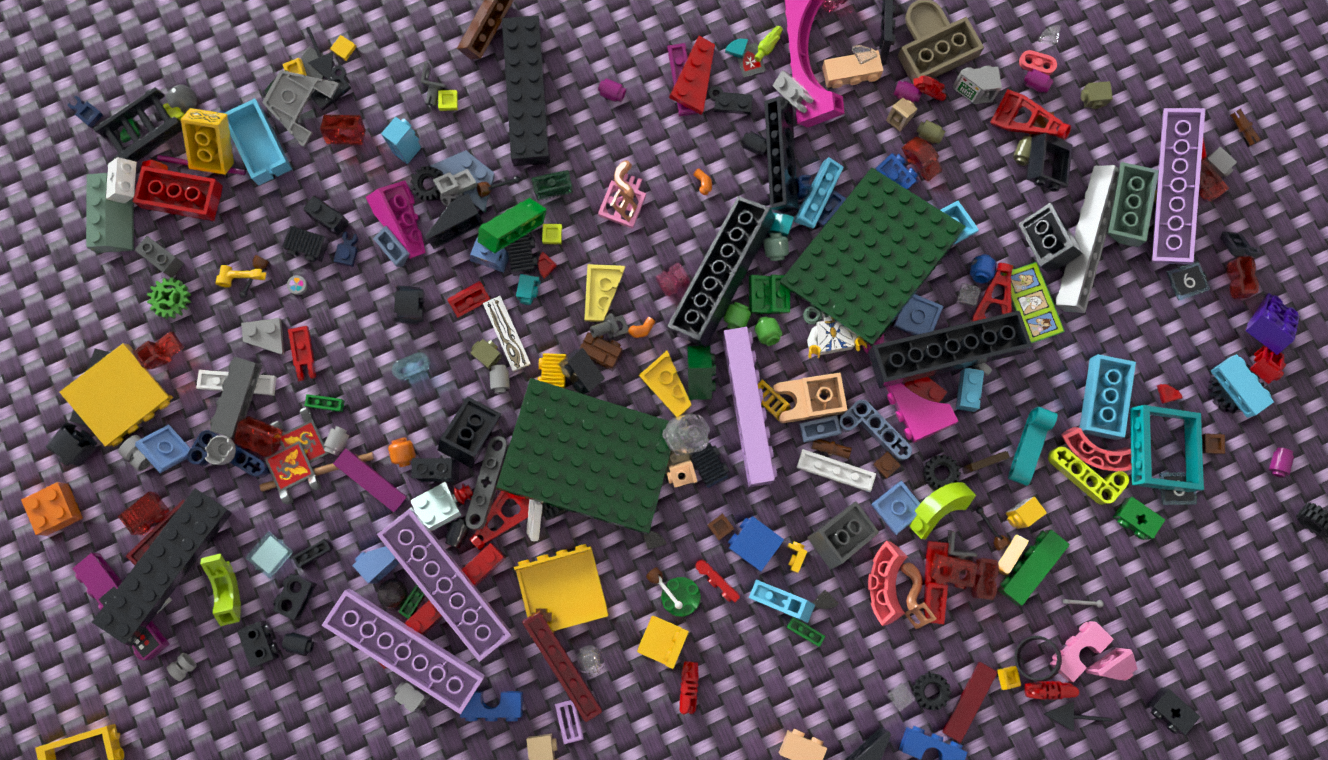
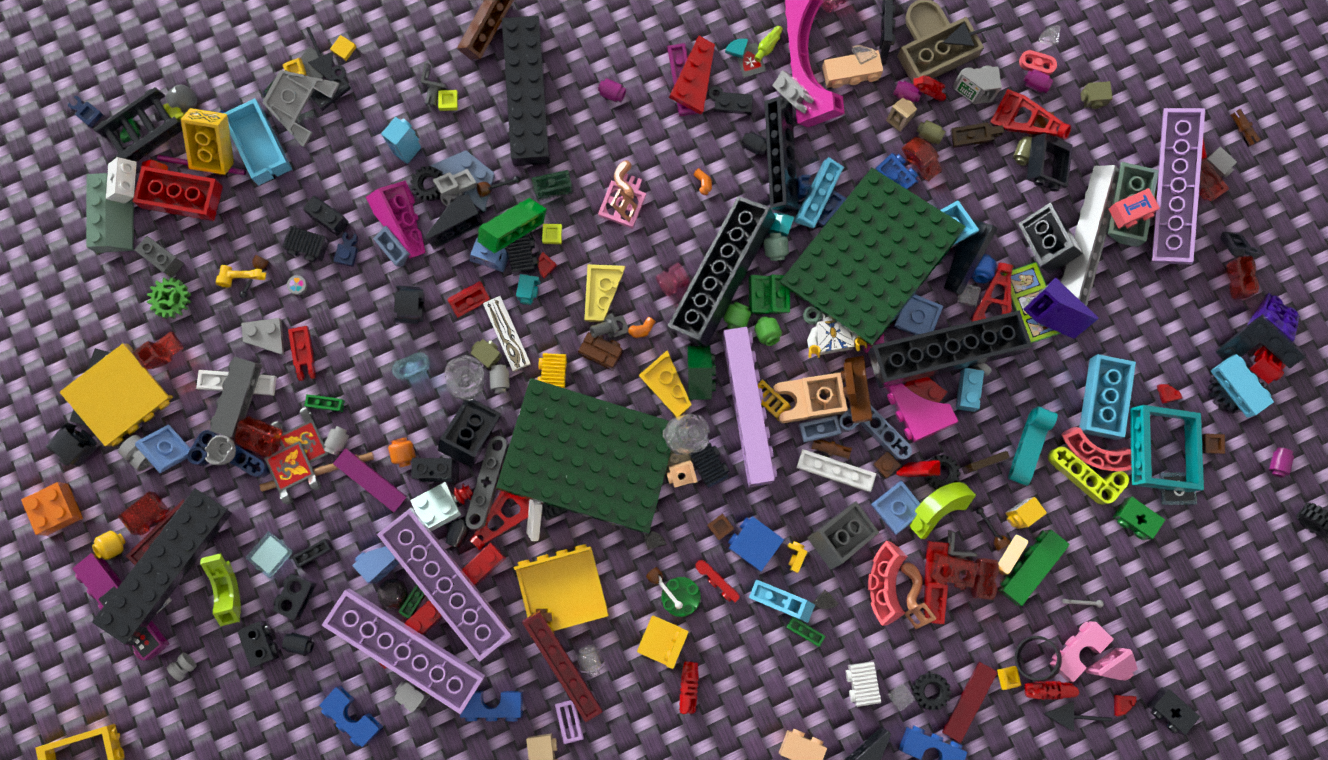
(108, 545): none -> yellow head
(336, 707): none -> blue arch
(343, 129): clear red brick -> none
(456, 380): none -> clear brick
(581, 371): black brick -> none
(857, 389): none -> reddish brown bracket
(863, 683): none -> white brick
(920, 469): none -> red slope
(963, 37): none -> black piece
(968, 257): none -> black wing
(975, 134): none -> dark brown hinge
(1060, 310): none -> dark purple slope
(1123, 704): none -> red tile
(1134, 208): none -> coral brick
(1188, 281): piece -> none
(1269, 335): none -> black plate

